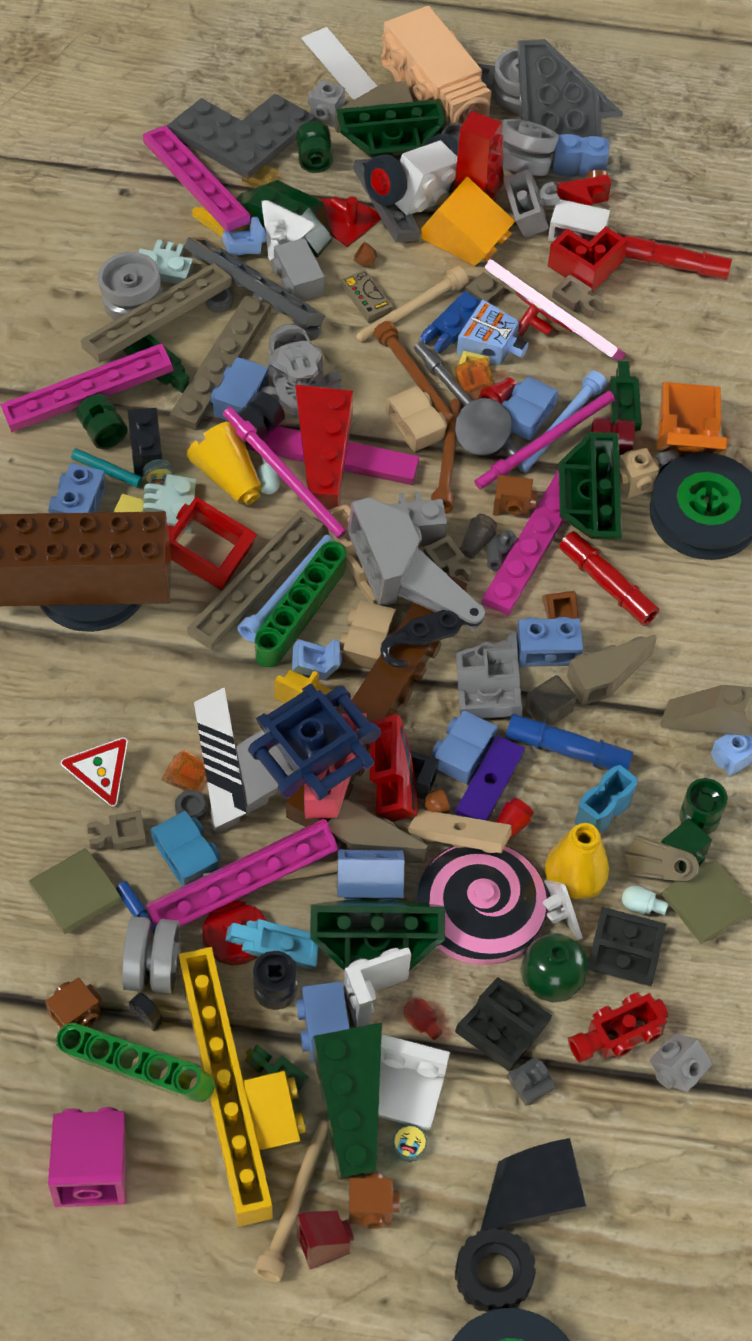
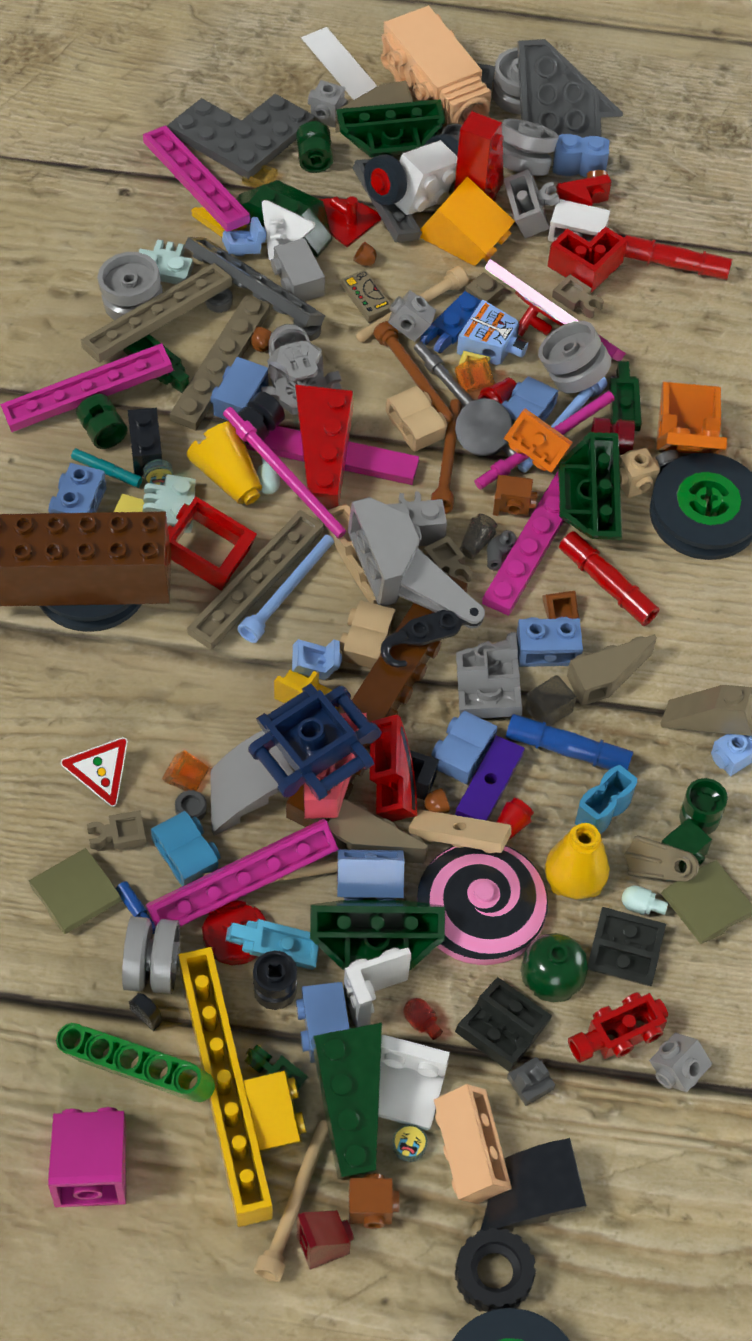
(74, 1004): dark orange brick -> none
(220, 758): white sticker -> none
(260, 339): none -> dark orange hinge
(299, 615): green beam -> none
(411, 315): none -> light grey brick
(471, 1144): none -> light nougat brick
(537, 441): none -> orange bracket
(560, 898): white piece -> none
(574, 357): none -> light grey wheel

